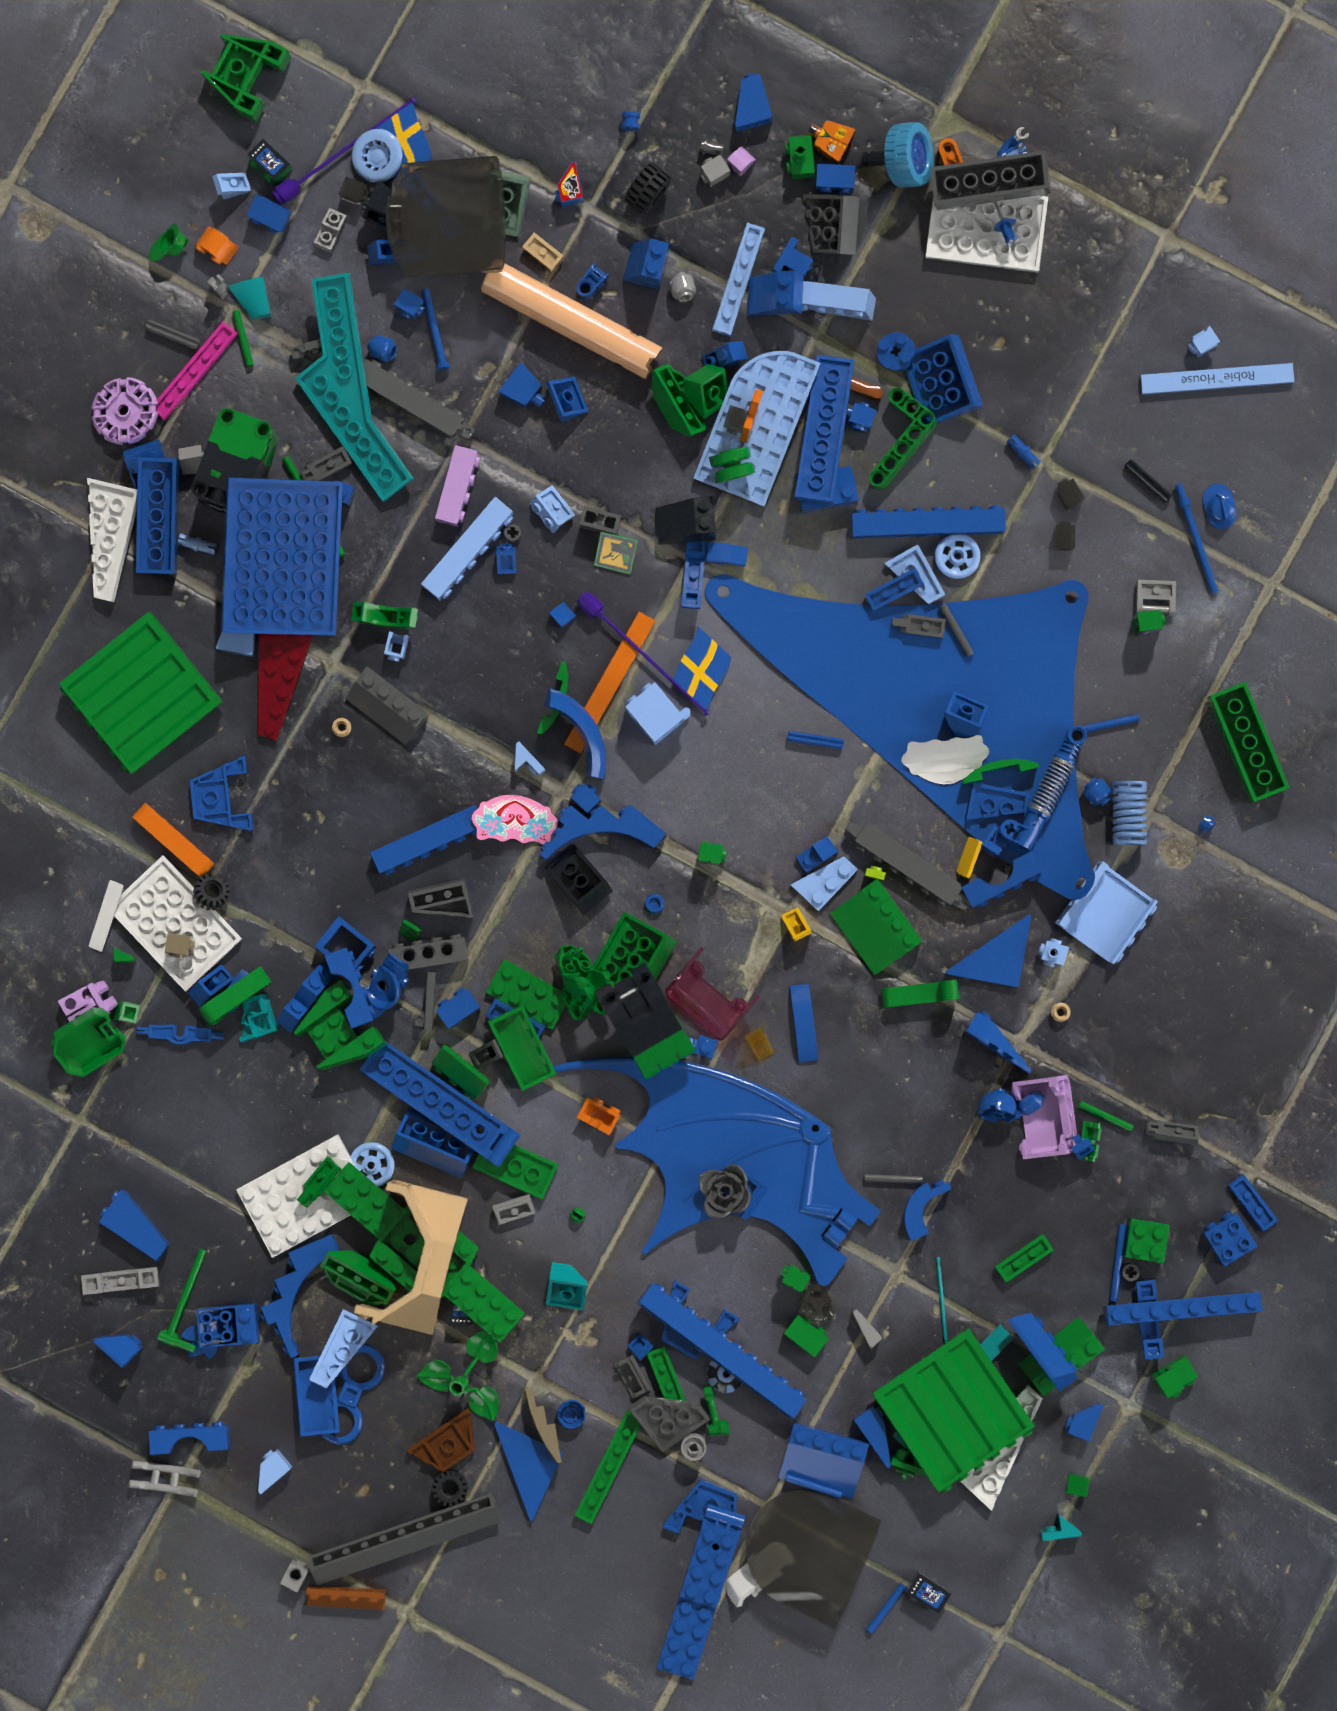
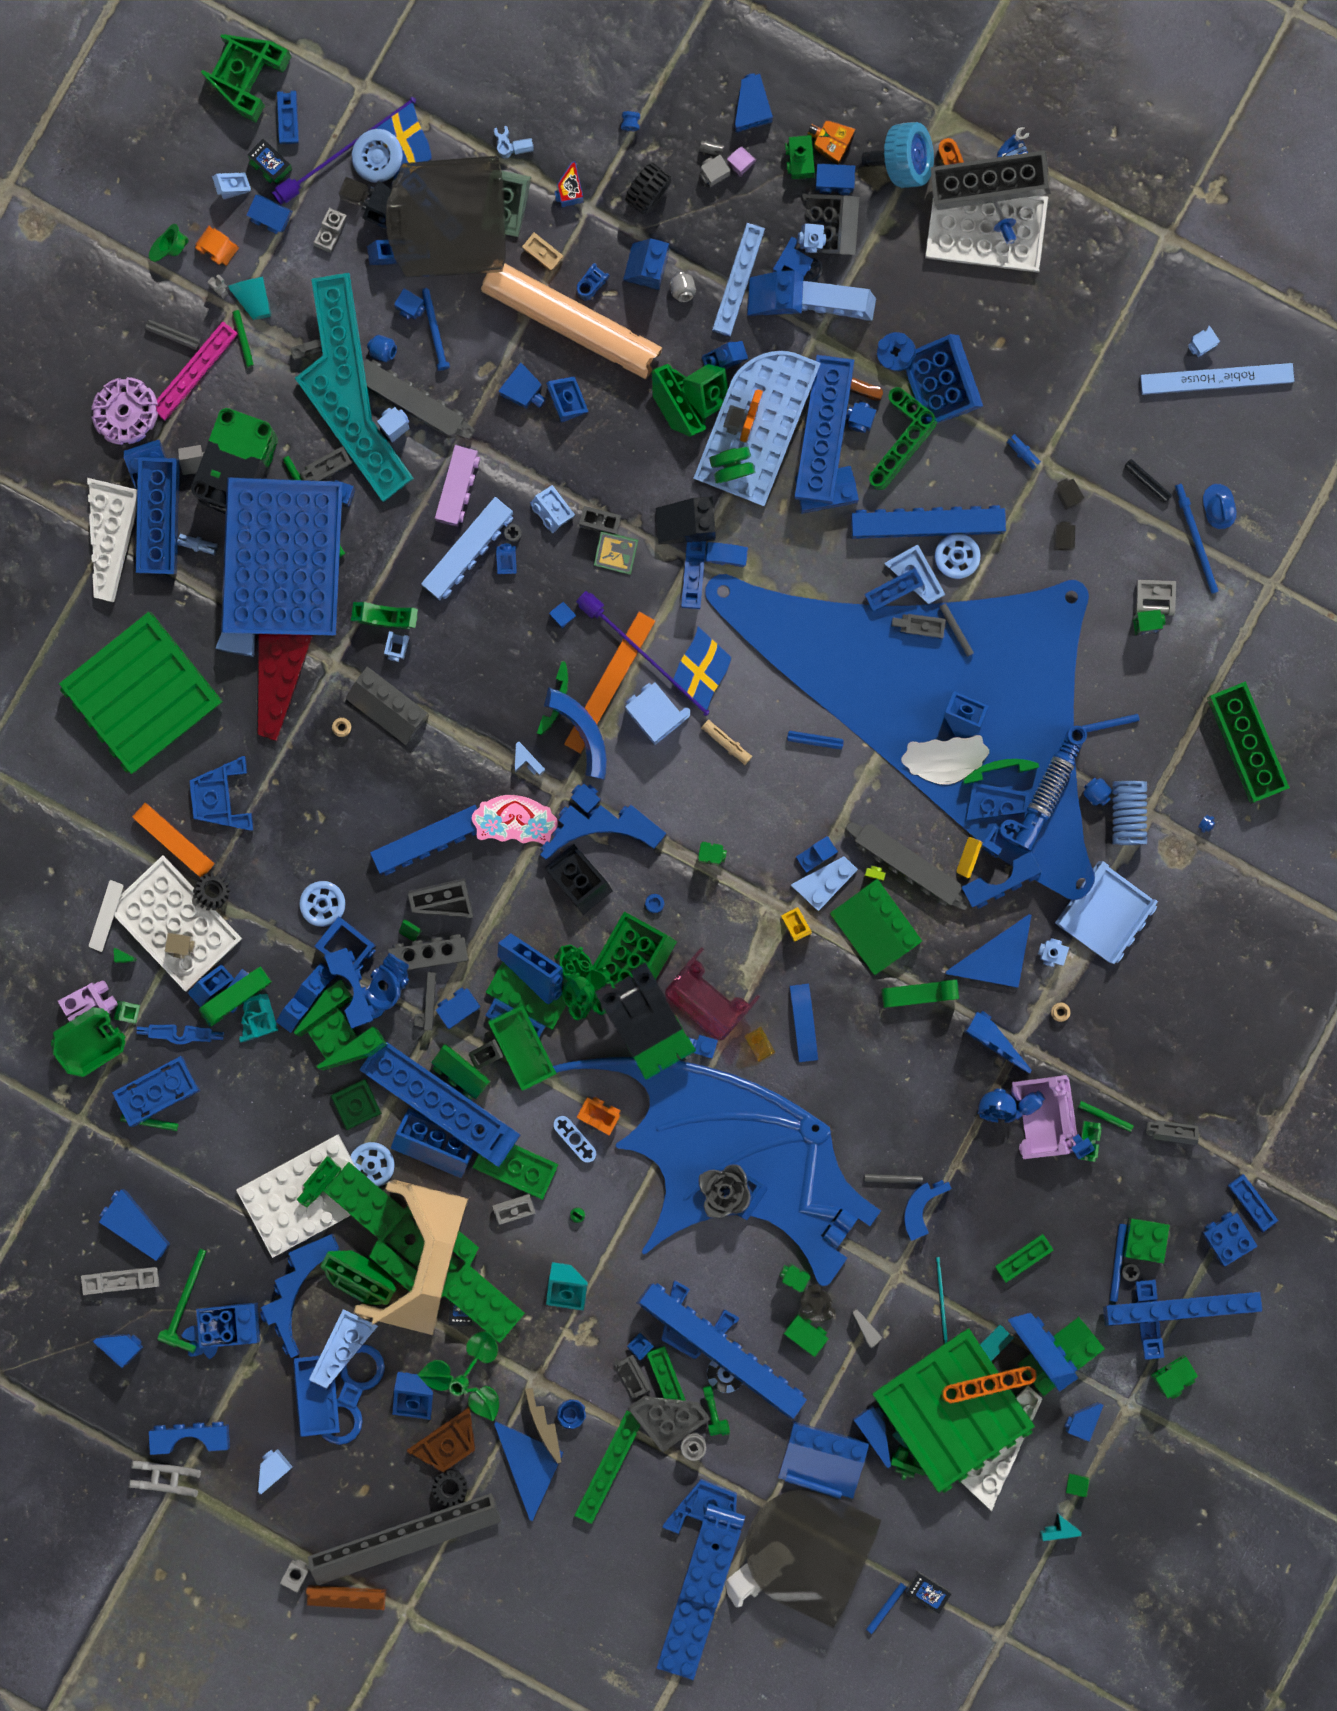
(155, 1091): none -> blue piece
(156, 1123): none -> green bar
(288, 118): none -> blue plate
(306, 906): none -> light blue plate
(356, 1104): none -> dark green tile
(393, 423): none -> light blue brick
(412, 1397): none -> blue slope
(504, 147): none -> light blue bar
(532, 967): none -> blue slope
(560, 1131): none -> light blue beam
(730, 745): none -> tan pin
(817, 234): none -> light blue brick
(997, 1379): none -> orange beam

